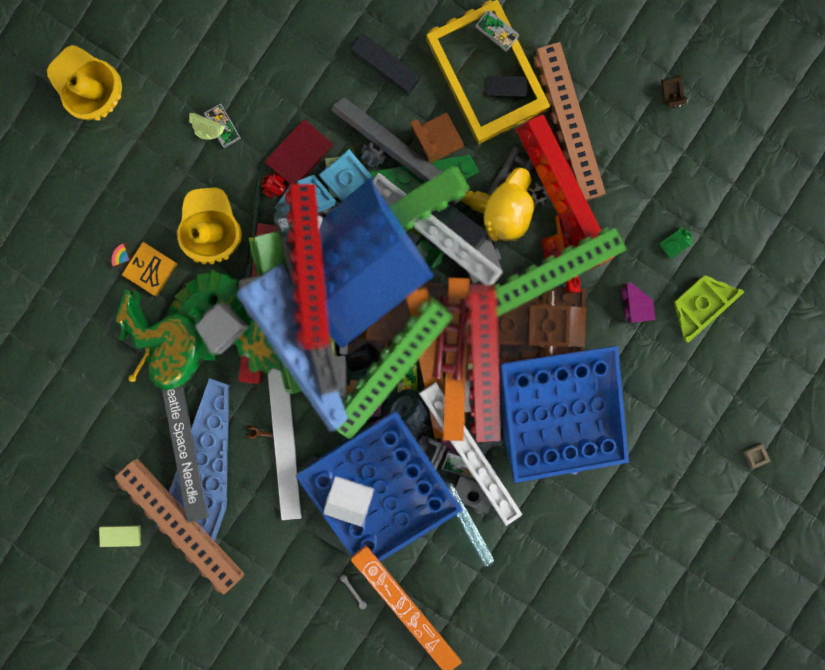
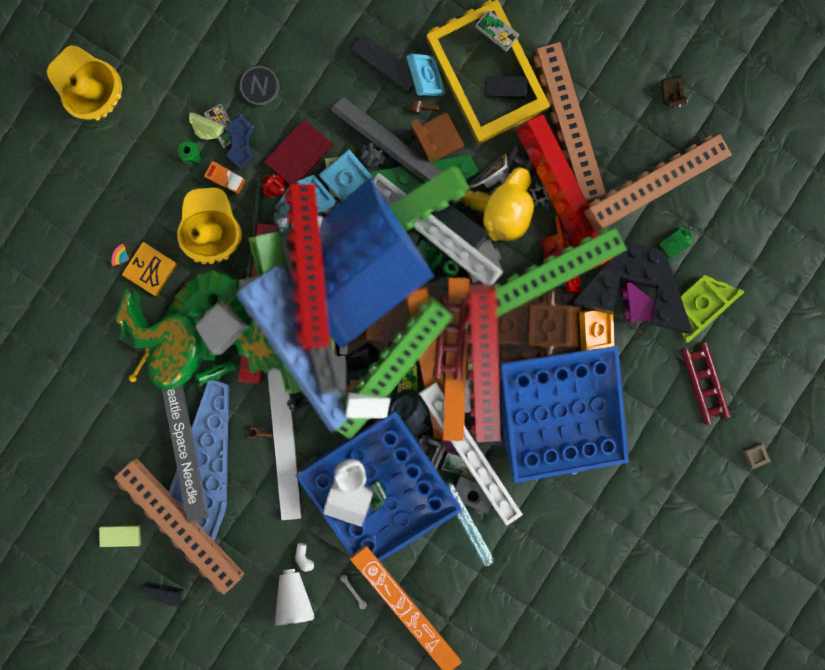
(167, 594): none -> black slope
(193, 155): none -> green brick
(204, 377): none -> green pin
(224, 177): none -> orange leg
(240, 132): none -> dark blue tile
(259, 86): none -> black tile
(292, 600): none -> white cone
(295, 405): none -> black arm
(300, 558): none -> white arm
(350, 475): none -> white hair
(366, 406): none -> white slope
(378, 496): none -> dark green arm
(418, 105): none -> reddish brown hand
(426, 75): none -> medium azure tile
(450, 273): none -> green pin
(492, 174): none -> shield
(596, 330): none -> light orange tile
(643, 267): none -> black wing
(657, 183): none -> nougat brick
(702, 394): none -> dark red bar

